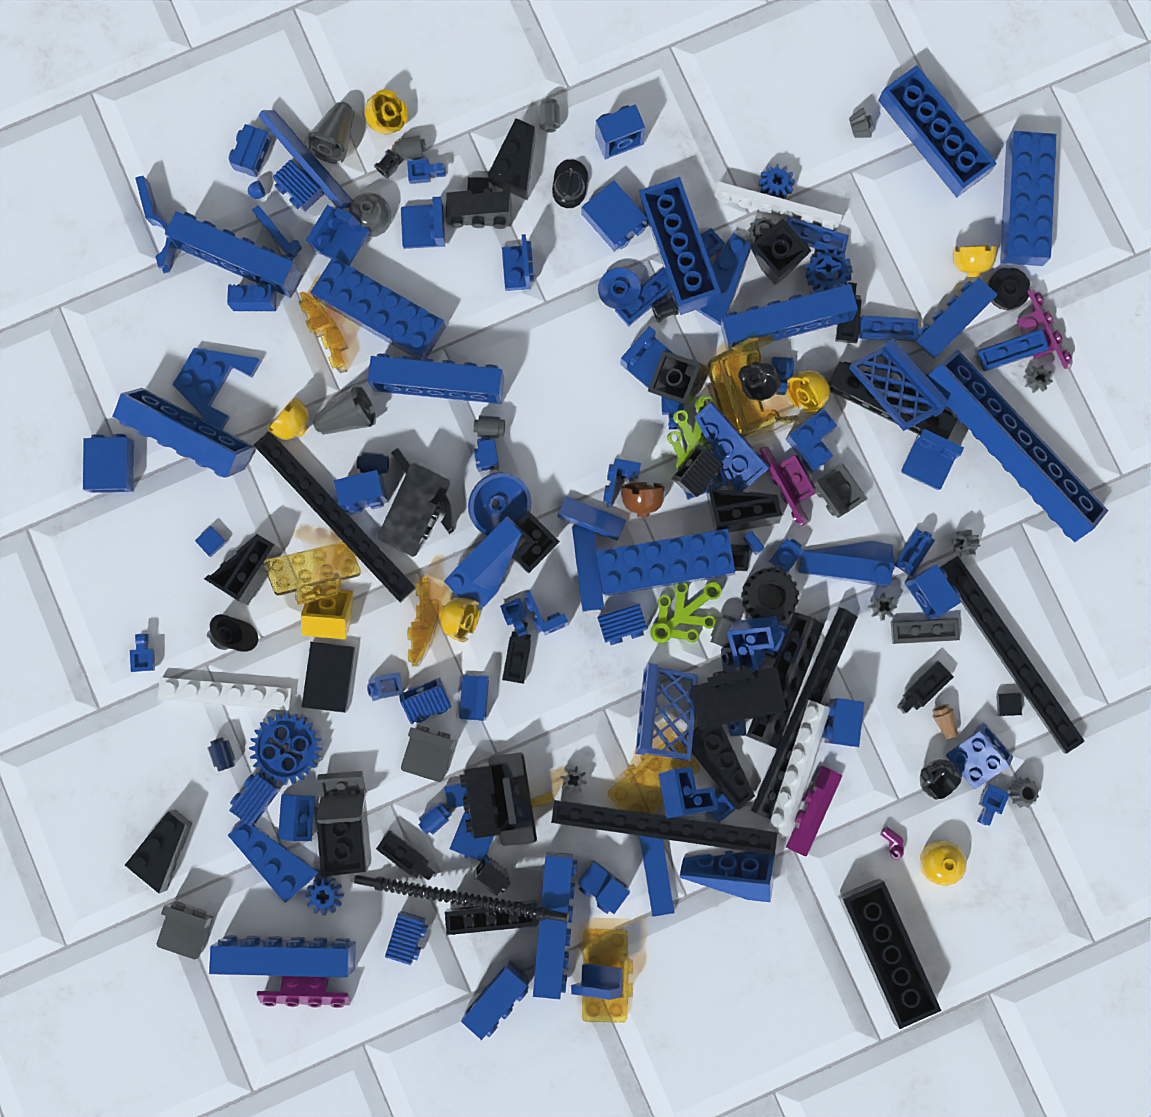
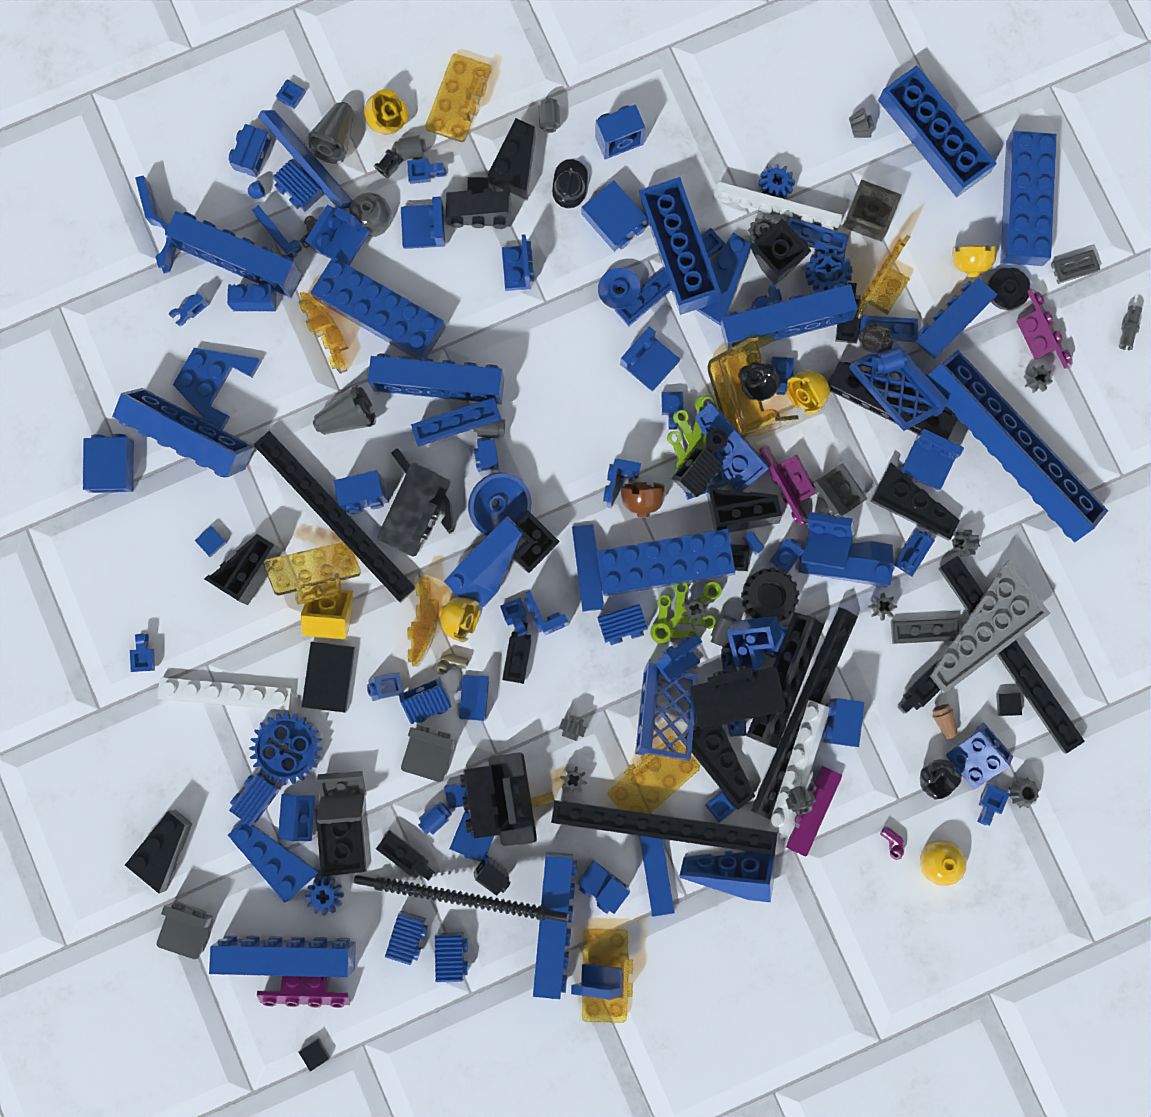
(193, 306): none -> blue plate
(221, 754): dark blue brick -> none
(232, 634): black piece -> none
(290, 94): none -> blue tile
(290, 421): yellow cylinder -> none
(310, 221): none -> clear smoke arm
(314, 1054): none -> black tile
(373, 461): dark blue brick -> none
(449, 662): none -> dark tan arm
(450, 957): none -> blue brick
(456, 422): none -> blue fence
(458, 97): none -> clear yellow bracket
(472, 920): black brick -> none
(496, 1001): blue brick -> none
(572, 727): none -> dark grey gear
(591, 518): blue tile -> none
(665, 309): black bush -> none
(678, 378): black slope -> none
(679, 659): none -> blue bracket
(681, 795): blue brick -> none
(700, 608): none -> dark grey gear
(708, 440): none -> black brick
(774, 294): none -> blue bracket
(800, 800): none -> dark grey gear
(808, 440): blue brick -> none
(828, 540): none -> blue bracket
(871, 210): none -> clear smoke brick
(876, 338): none -> clear smoke head
(887, 283): none -> clear yellow bracket
(889, 360): none -> blue brick
(889, 953): black brick -> none
(907, 500): none -> black wing
(933, 592): blue brick -> none
(997, 620): none -> light grey wing
(1013, 350): blue tile -> none
(1058, 272): none -> dark grey tile
(1130, 327): none -> dark grey pin

